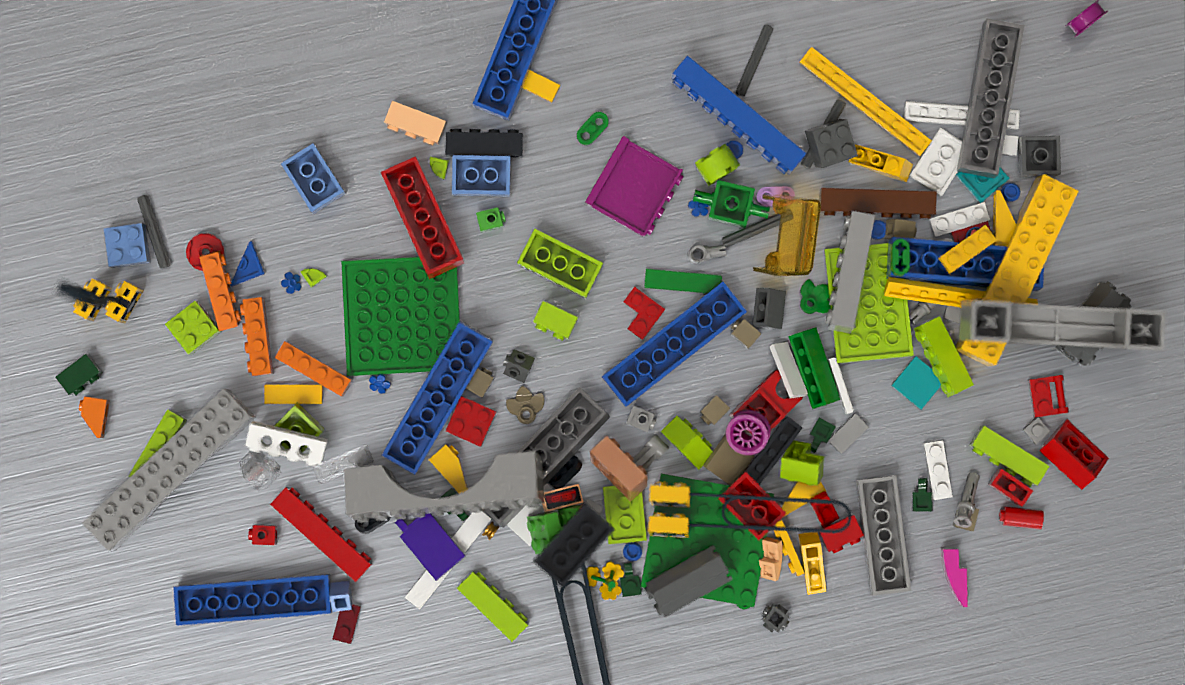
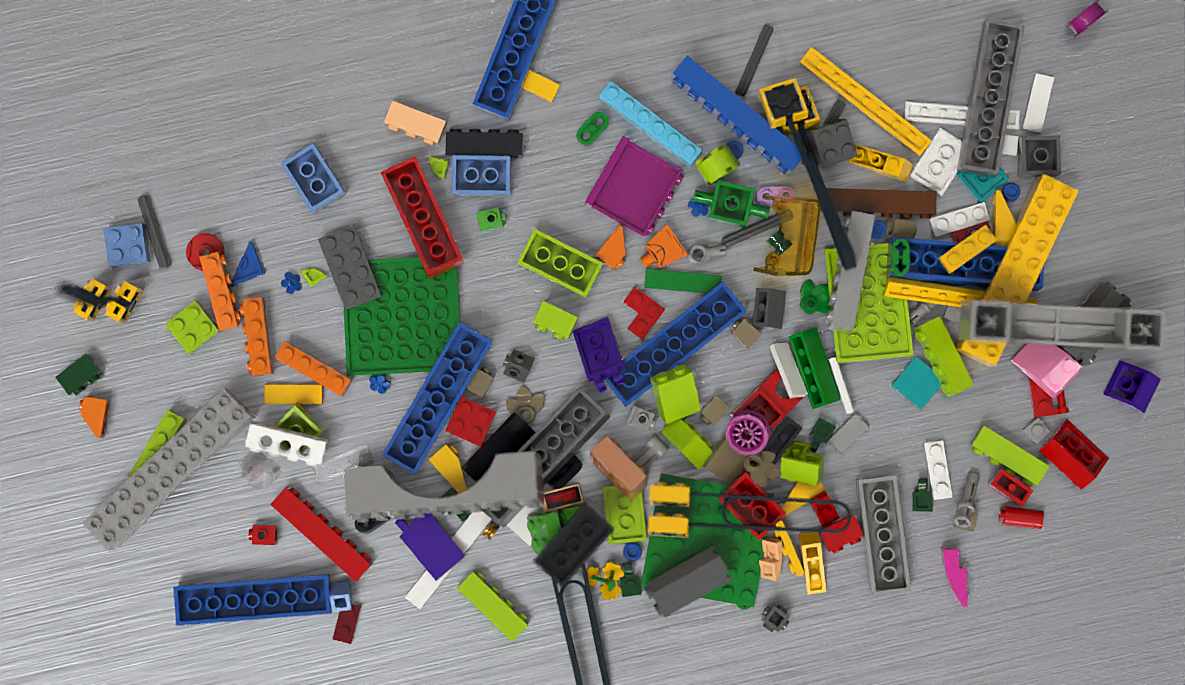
(349, 267): none -> dark grey plate
(504, 440): none -> black tile
(599, 353): none -> dark purple tile
(613, 250): none -> orange slope
(650, 124): none -> medium azure brick
(663, 249): none -> orange torso
(675, 393): none -> lime brick
(764, 467): none -> dark tan plate
(779, 242): none -> clear green wheel
(791, 110): none -> piece
(1037, 103): none -> white tile
(1047, 367): none -> bright pink slope
(1132, 386): none -> dark purple slope

